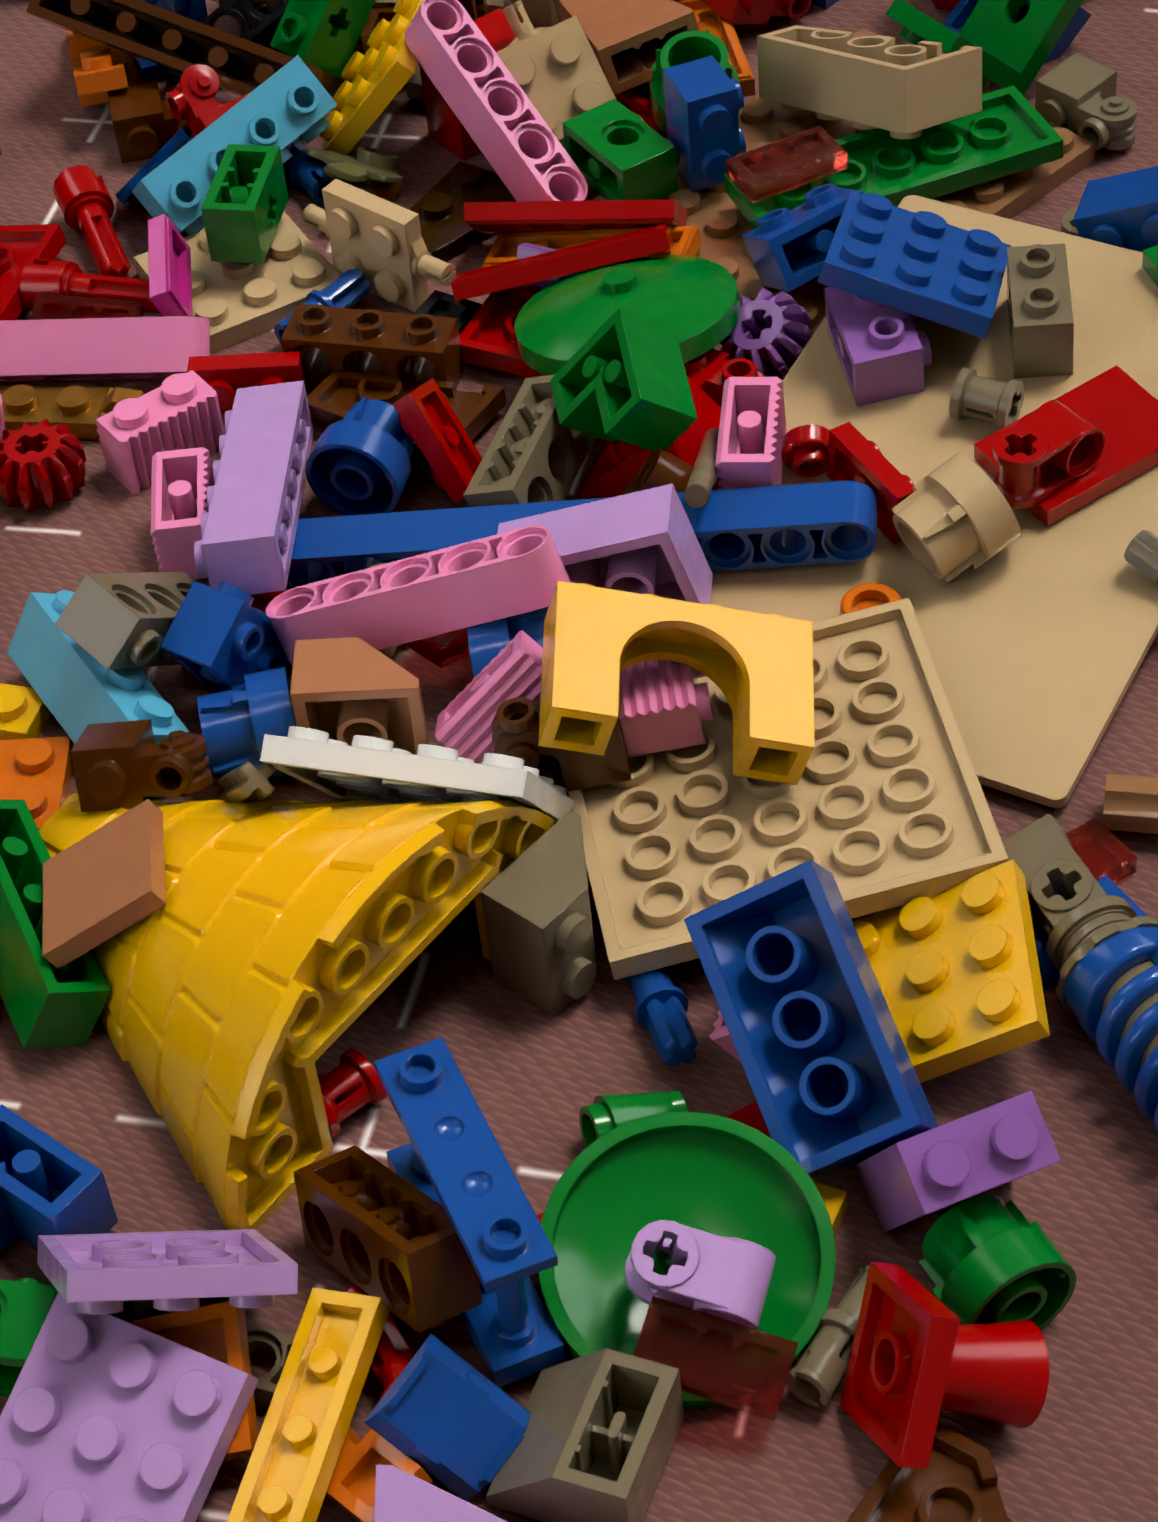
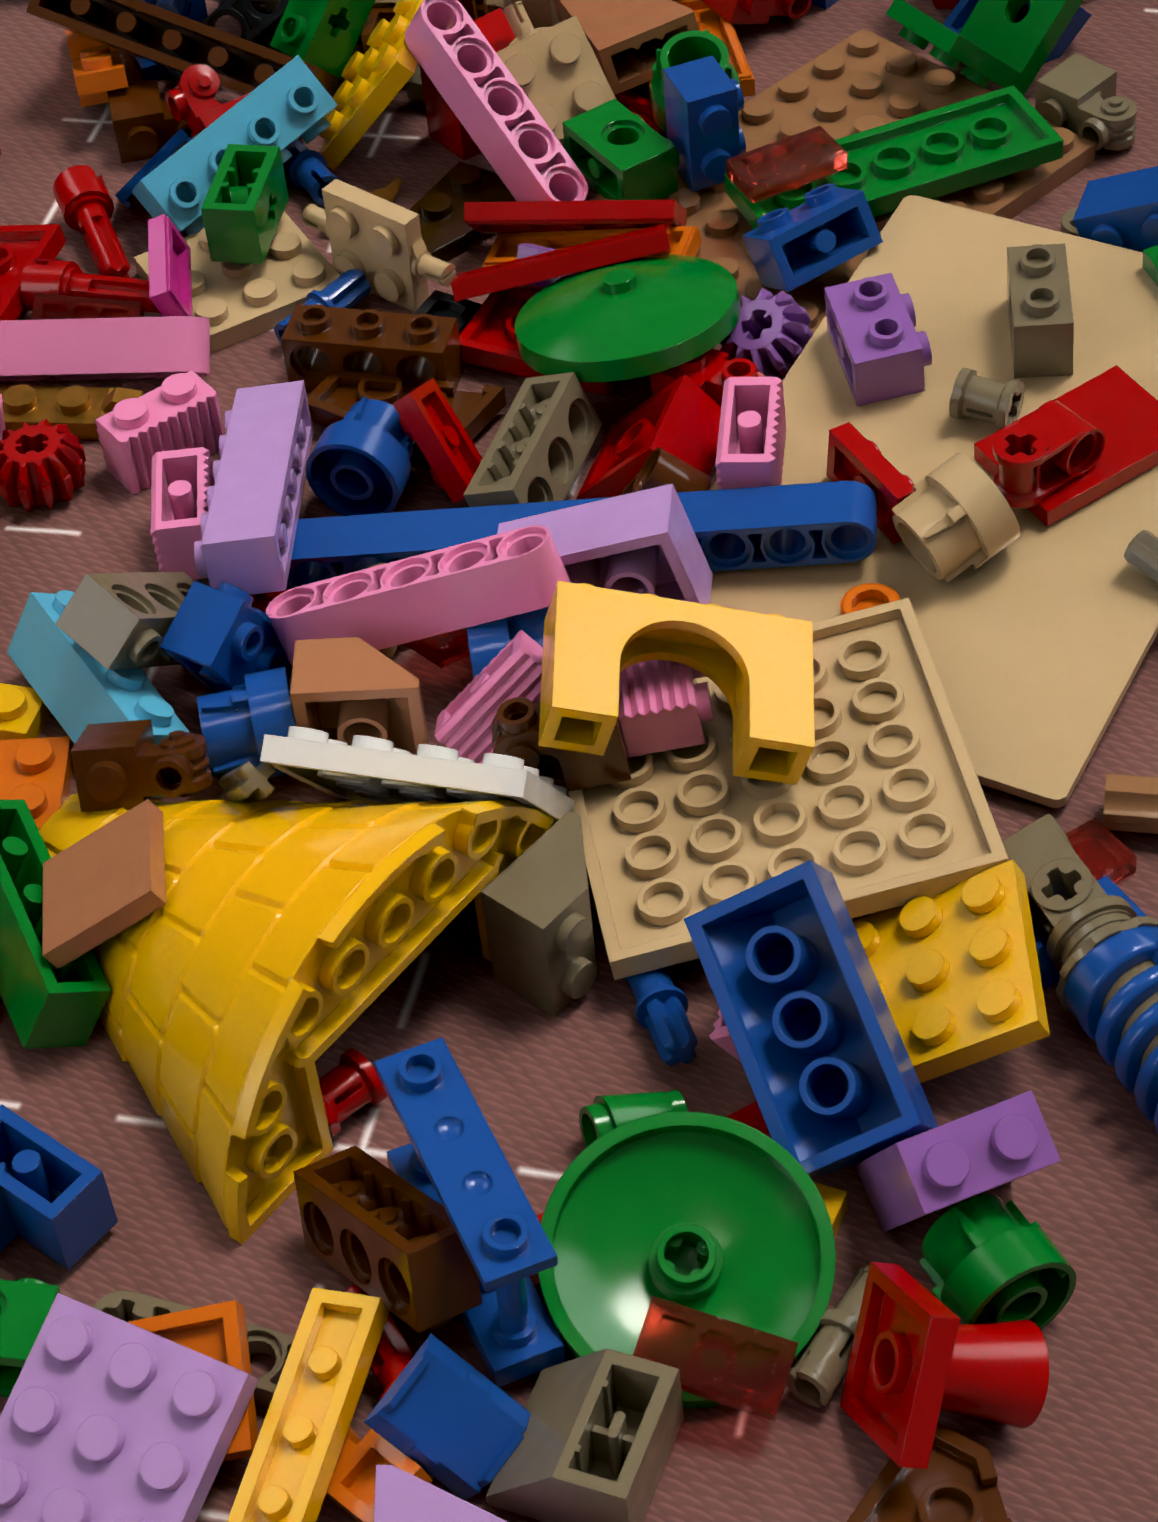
(166, 1268): lavender plate -> none
(237, 371): red plate -> none
(368, 166): olive plate -> none
(627, 384): green brick -> none
(703, 472): dark tan bar -> none
(705, 1272): lavender piece -> none
(806, 450): red plate -> none
(869, 79): tan wedge -> none
(916, 263): blue plate -> none

